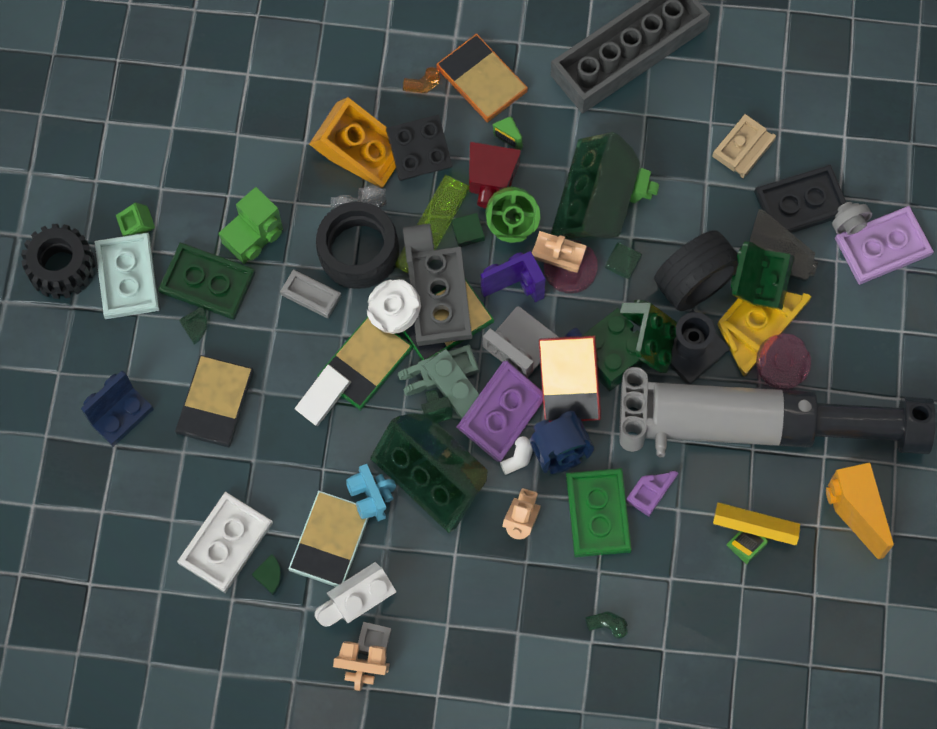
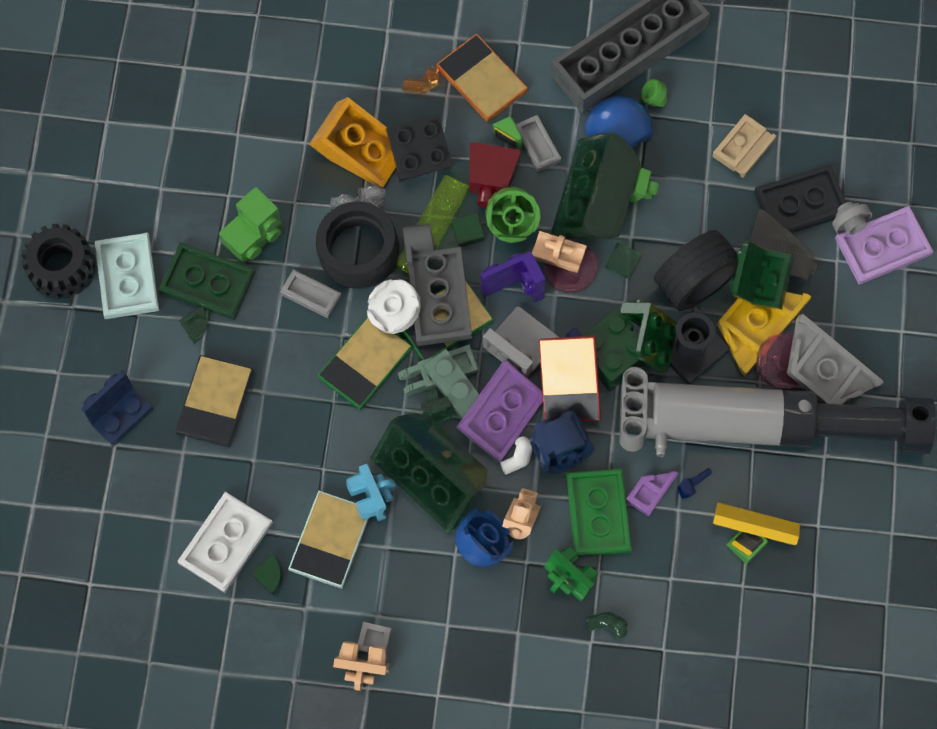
(135, 220): bright green slope -> none
(322, 395): white tile -> none
(355, 596): white brick -> none
(482, 539): none -> blue cylinder
(538, 144): none -> light grey tile
(567, 576): none -> green hips
(621, 116): none -> blue cylinder
(654, 93): none -> bright green tile
(686, 487): none -> clear blue hand
(826, 366): none -> light grey wing
(860, 507): light orange slope -> none

